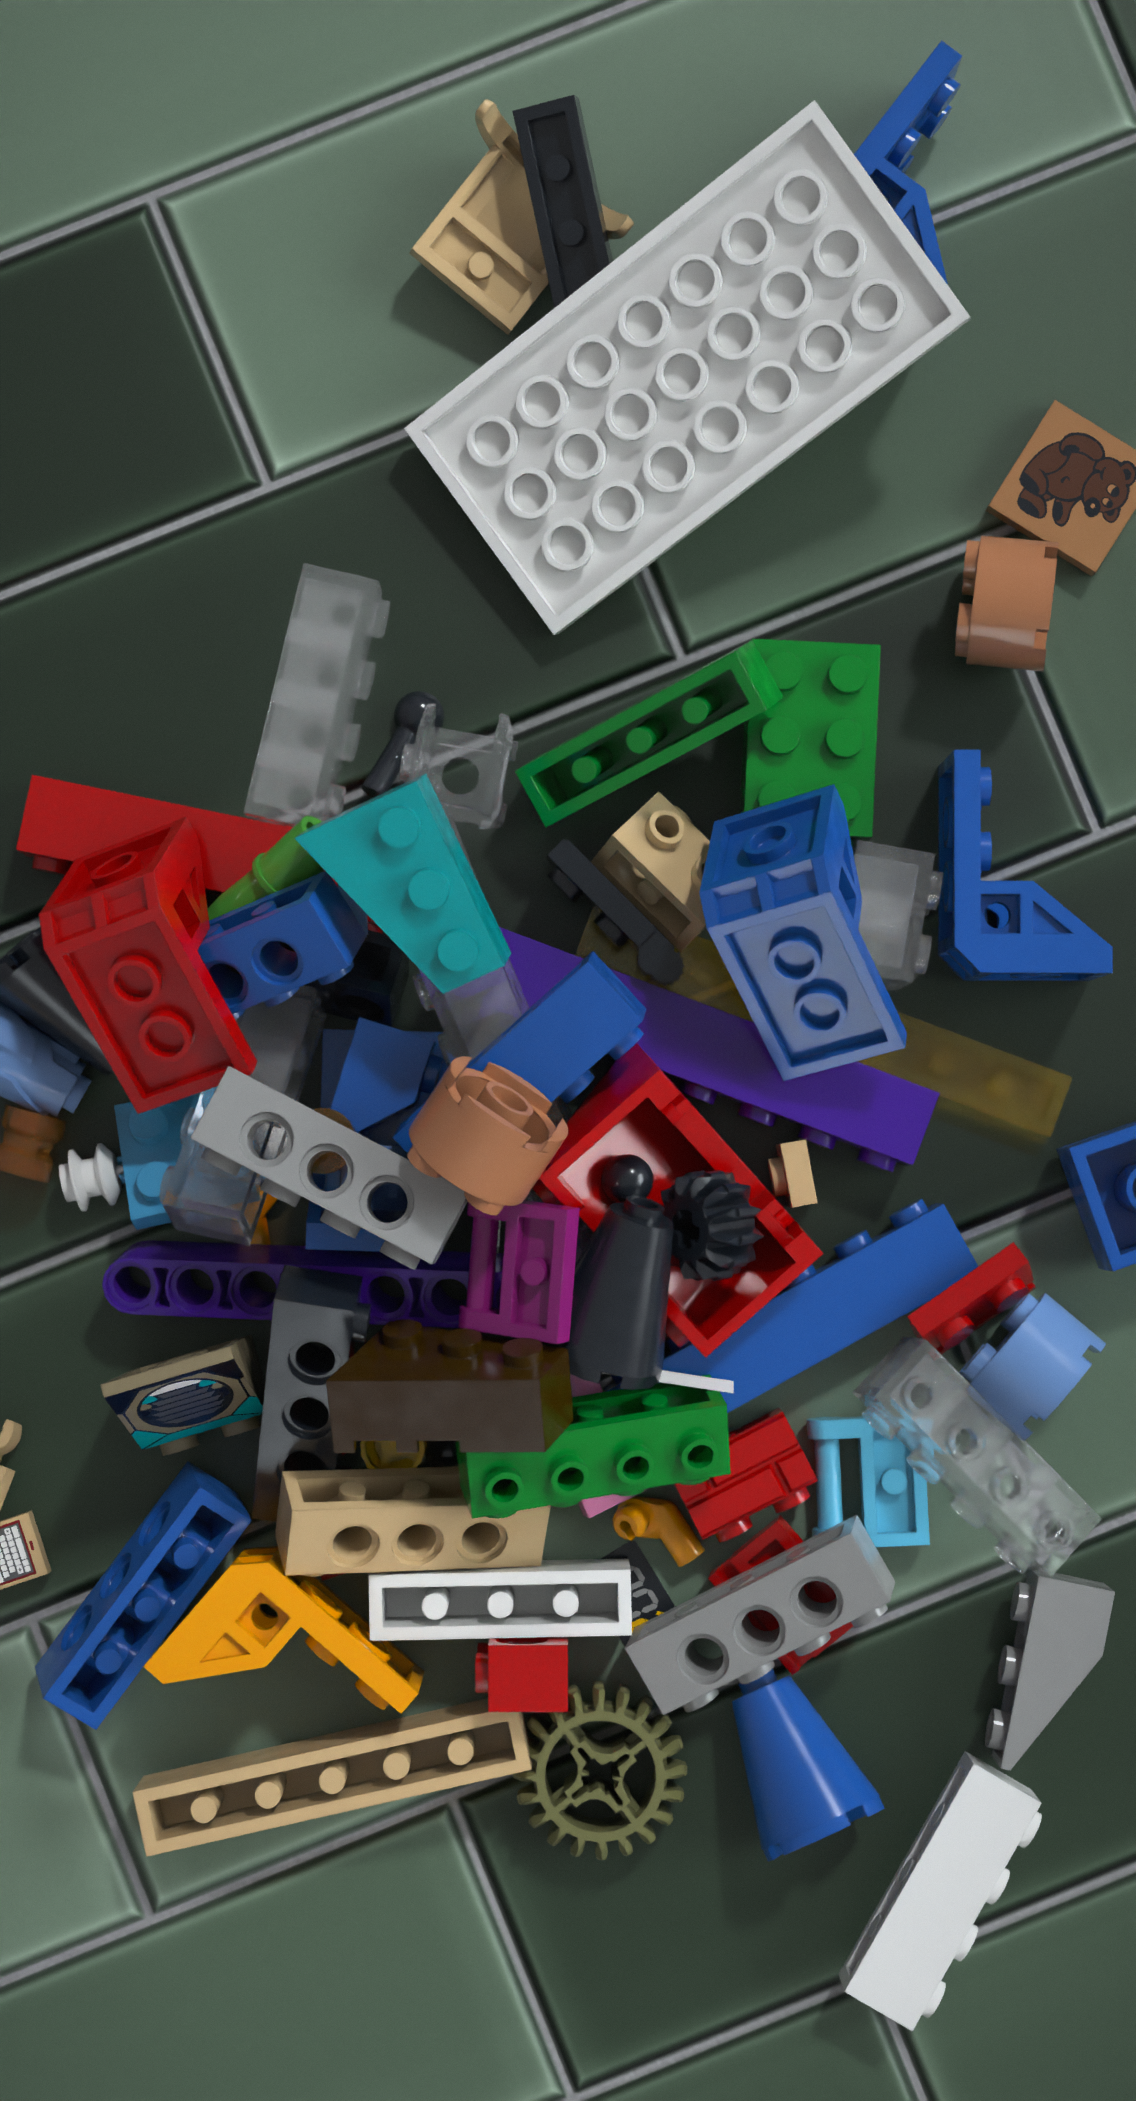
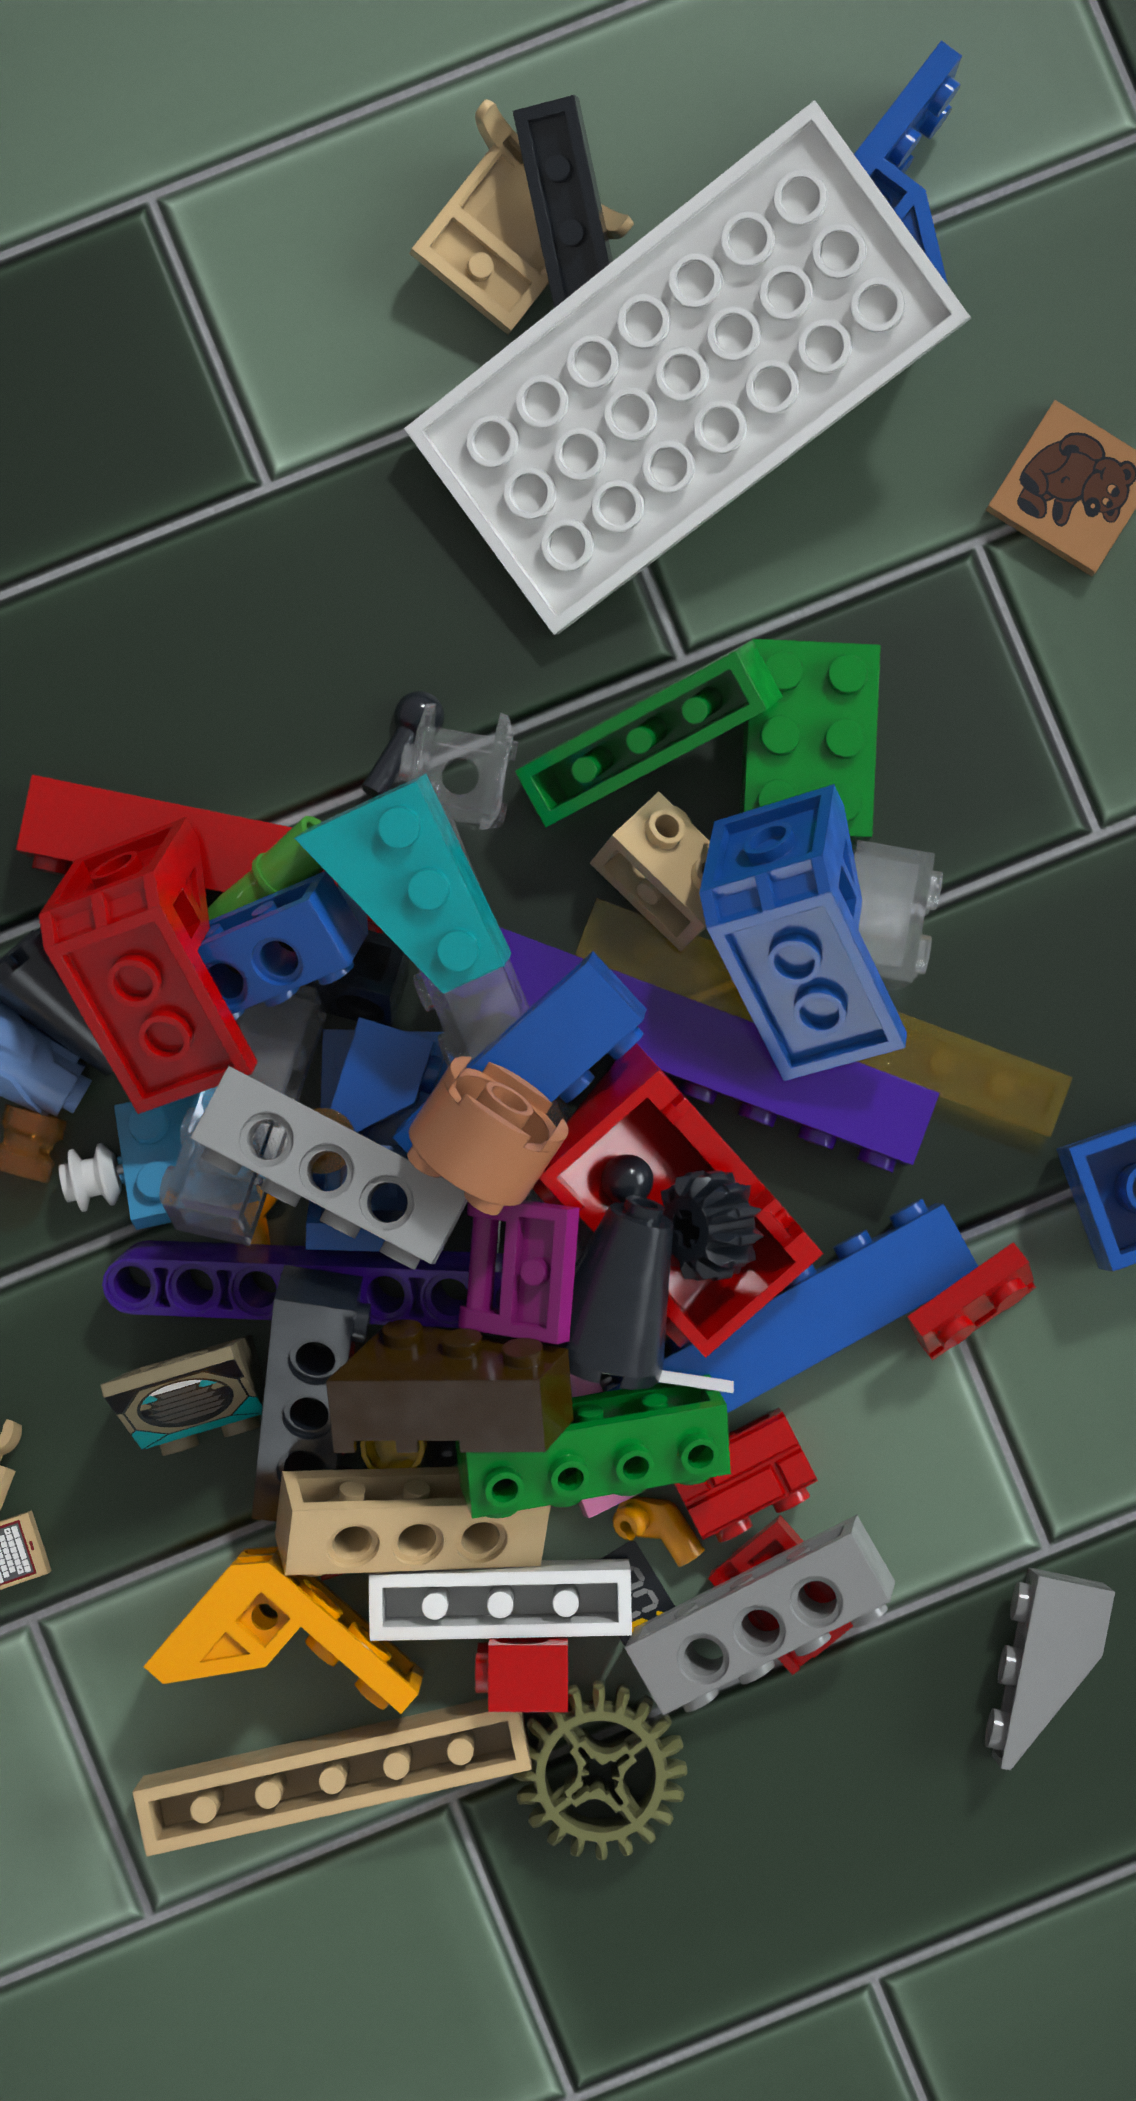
(141, 1595): blue brick -> none
(316, 697): clear brick -> none
(618, 916): black hinge -> none
(792, 1174): tan plate -> none
(796, 1768): blue cone -> none
(890, 1489): medium azure plate -> none
(940, 1891): white brick -> none
(976, 1457): clear brick -> none
(1010, 605): nougat brick -> none
(1033, 931): blue bracket -> none
(1033, 1362): medium blue brick -> none

